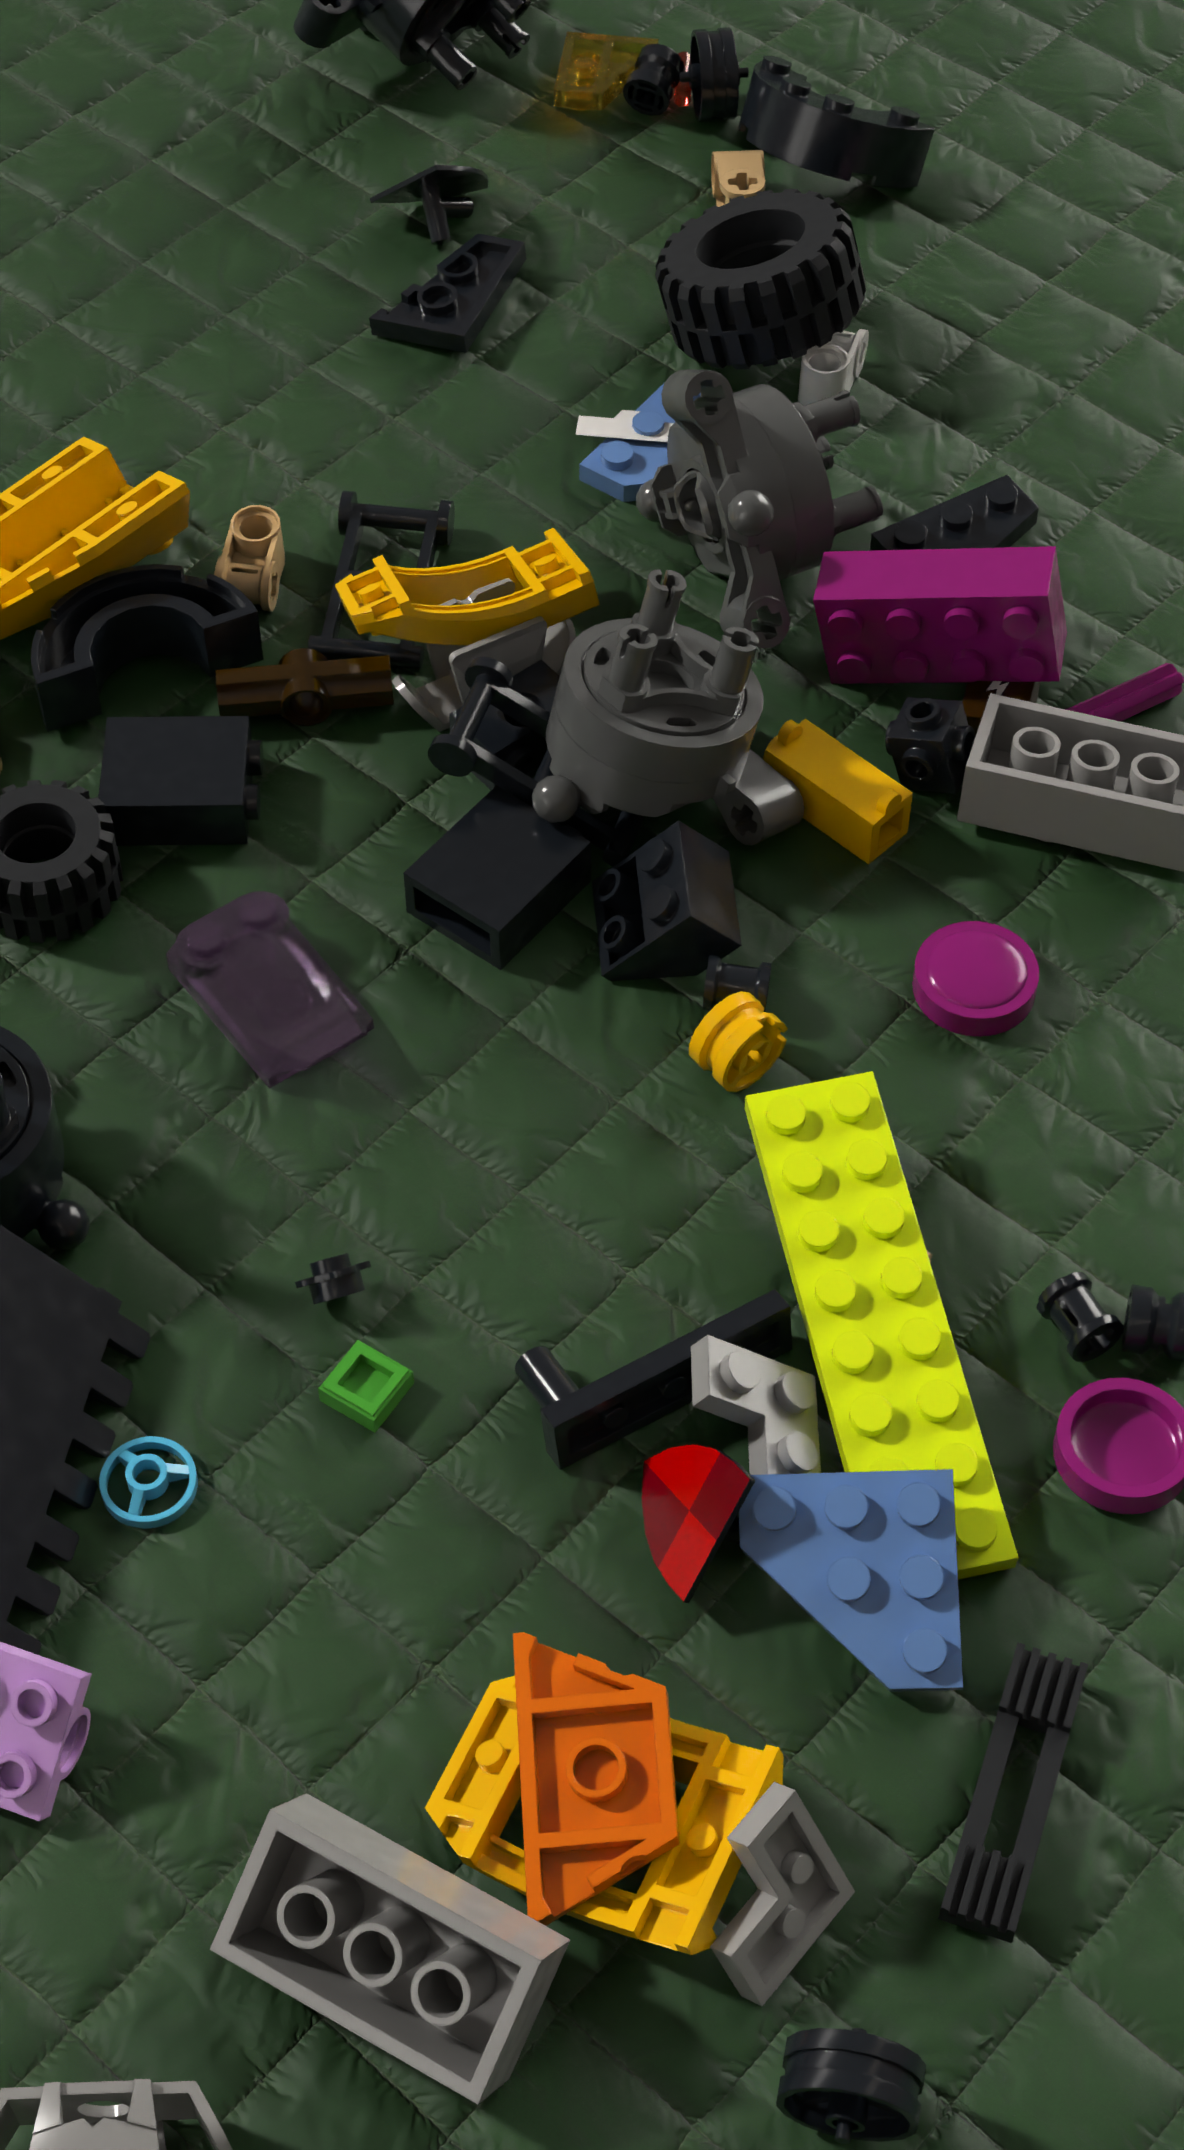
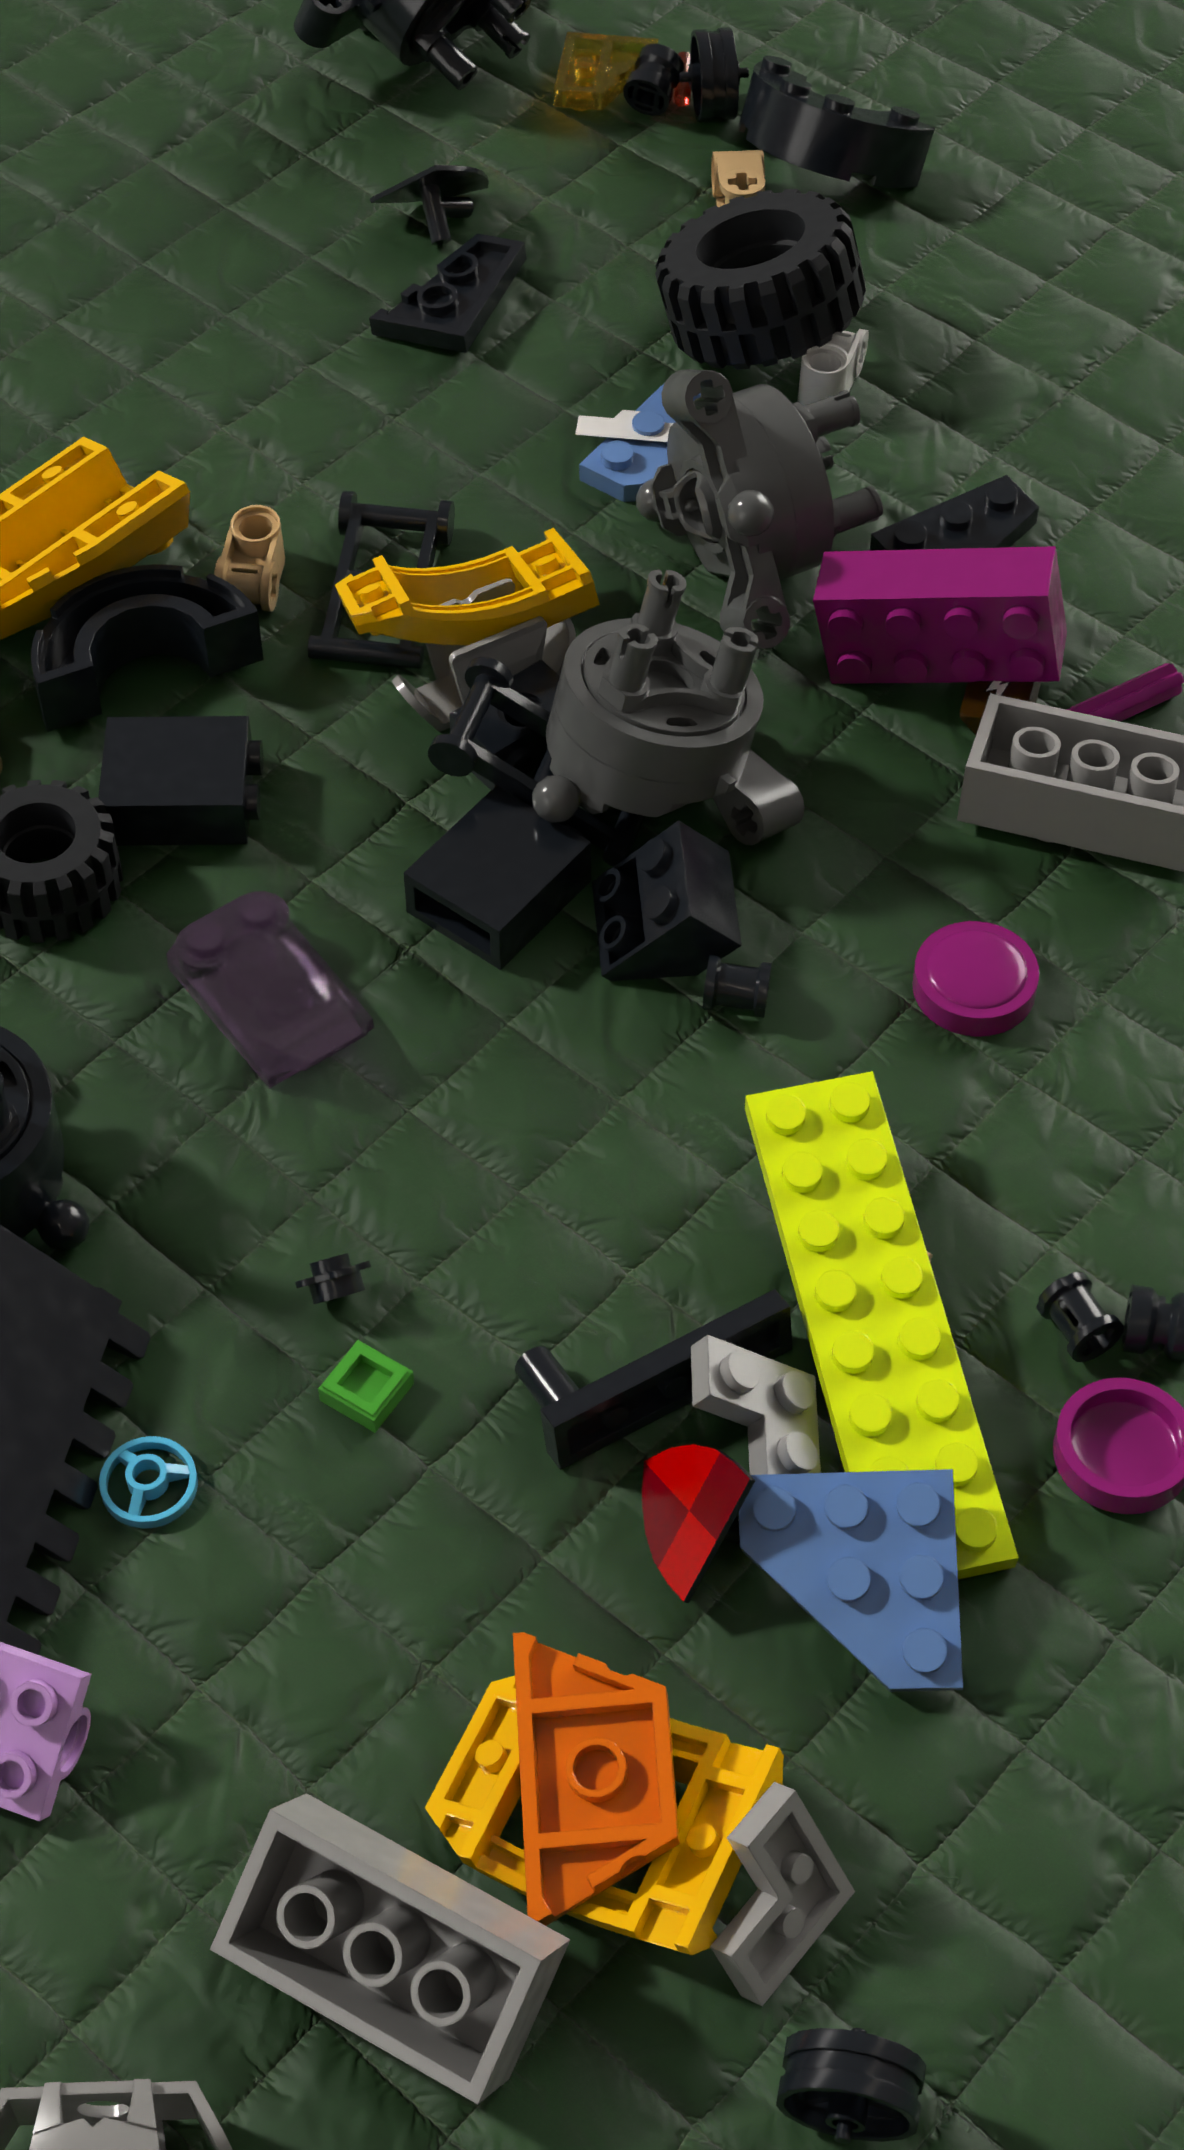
(305, 687): dark brown piece -> none
(737, 1041): yellow wheel -> none
(841, 790): yellow brick -> none
(930, 744): black brick -> none
(984, 1887): black container -> none

